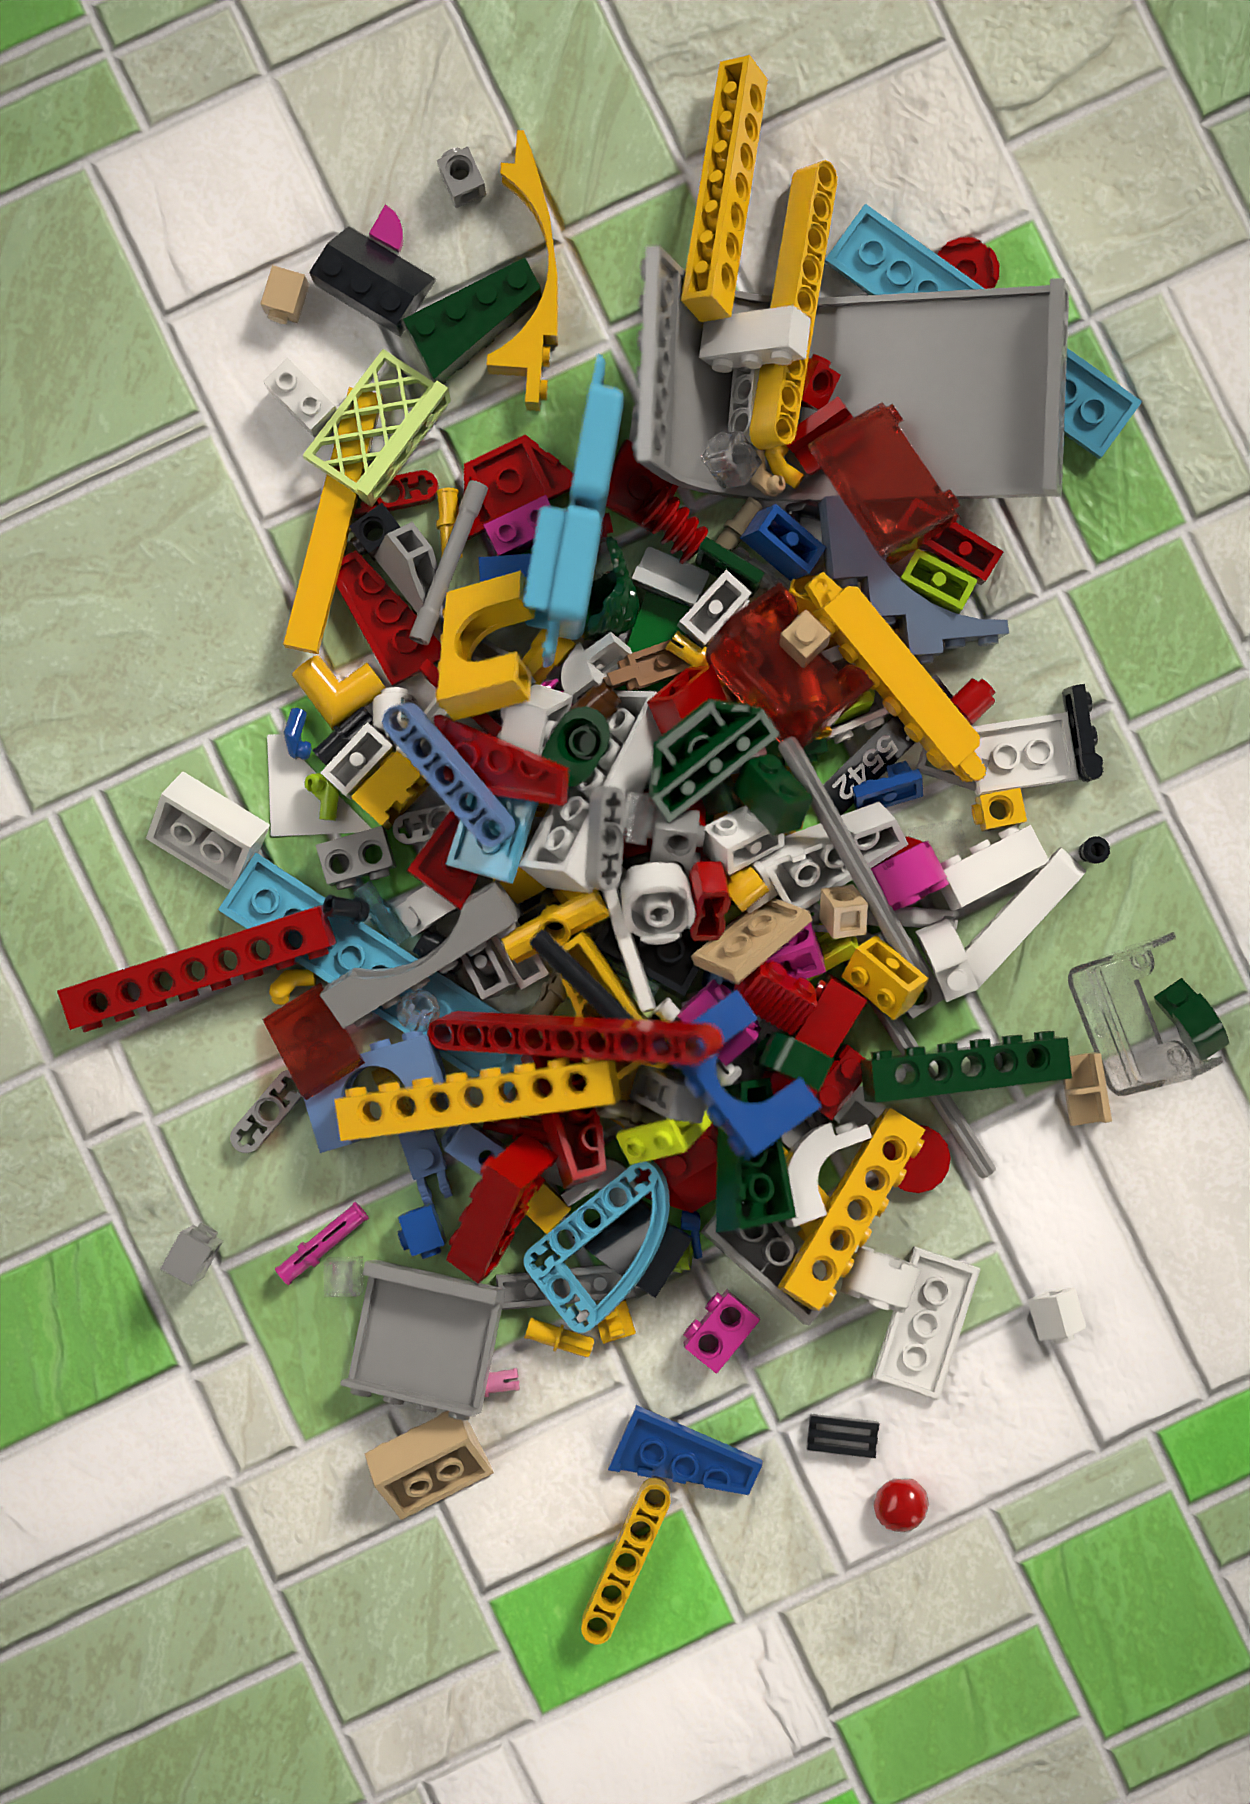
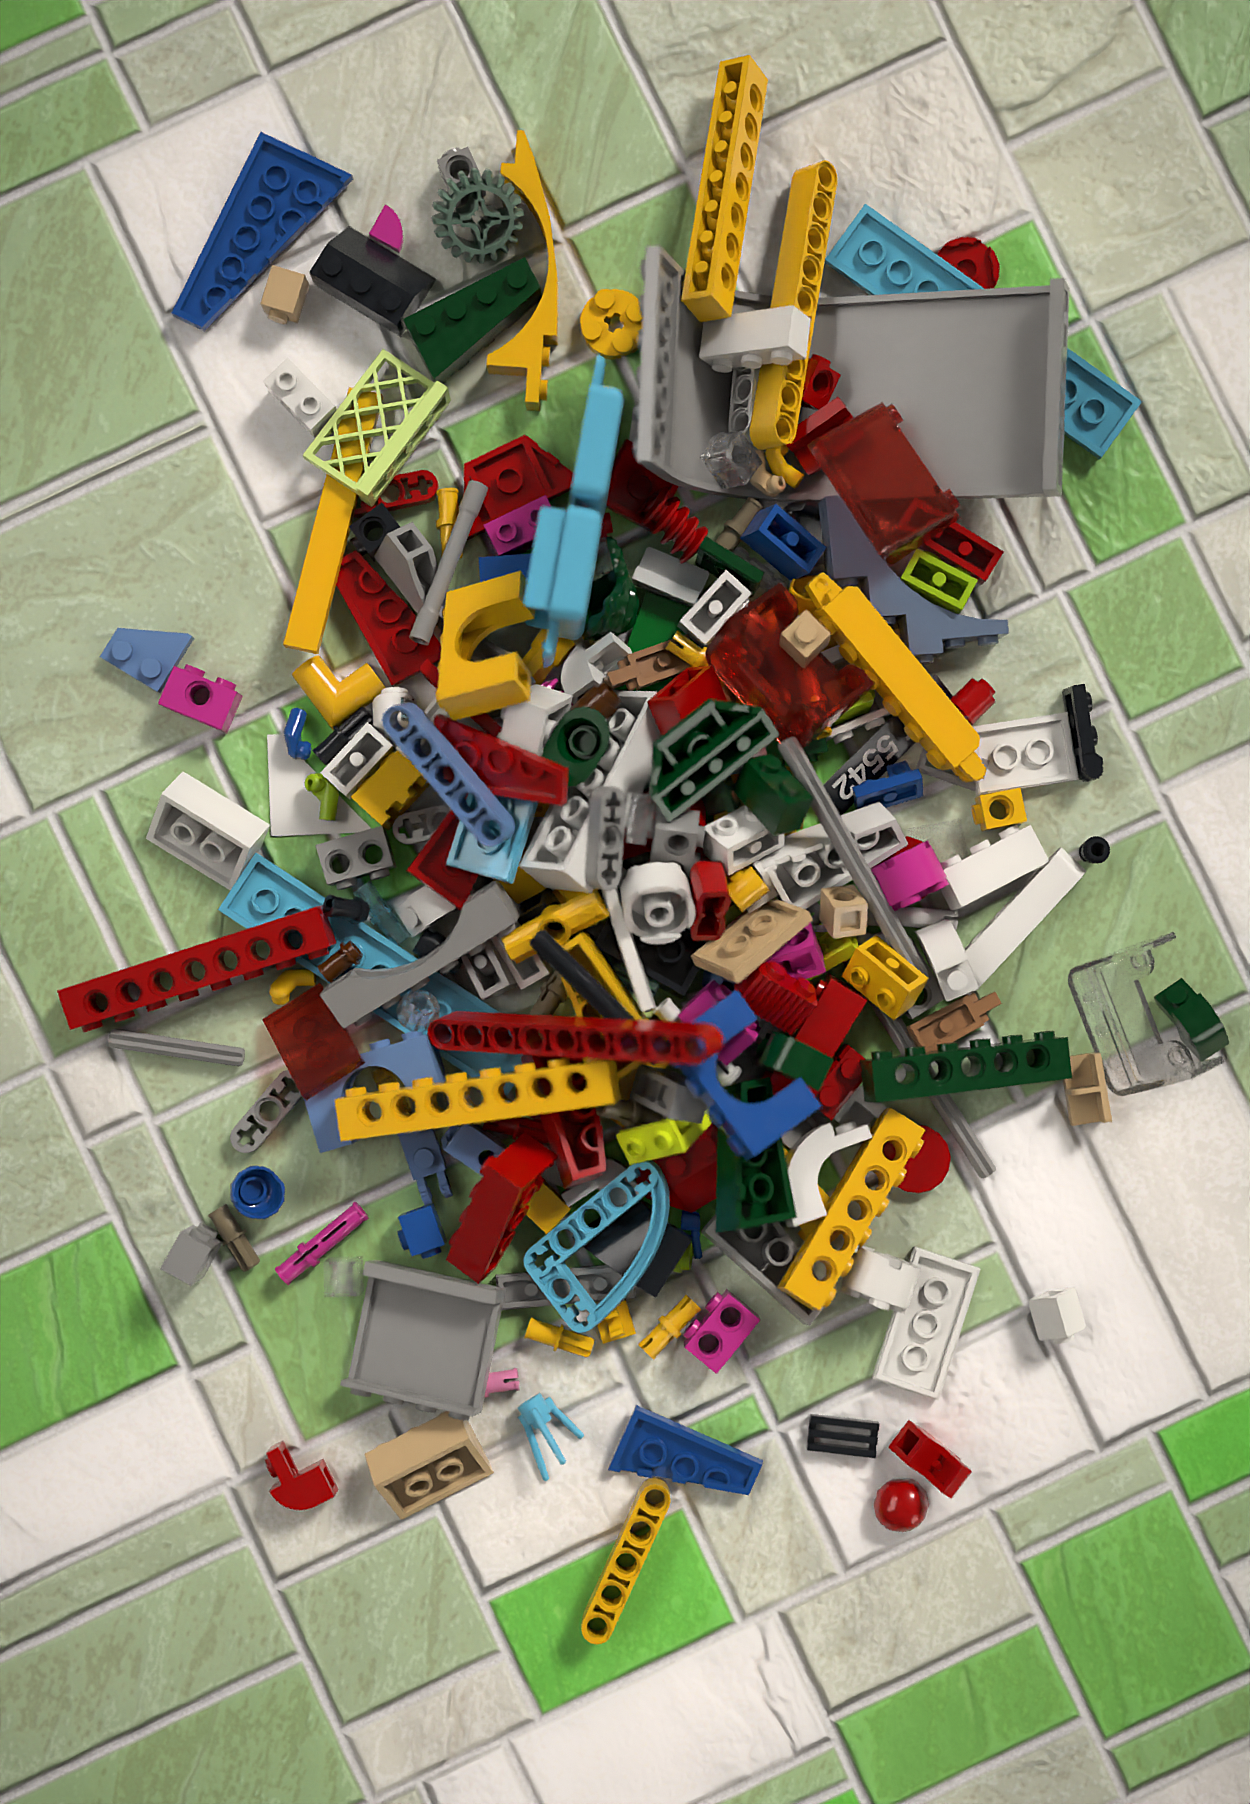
(147, 654): none -> medium blue wing
(176, 1047): none -> light grey axle
(180, 693): none -> dark pink brick
(234, 1238): none -> dark tan axle
(257, 1192): none -> blue hair
(265, 212): none -> blue wing
(298, 1488): none -> red brick
(340, 961): none -> reddish brown pin
(463, 215): none -> sand green gear
(536, 1413): none -> medium azure plant
(595, 331): none -> yellow plate
(669, 1326): none -> yellow pin
(930, 1458): none -> red brick
(952, 1021): none -> medium nougat hinge

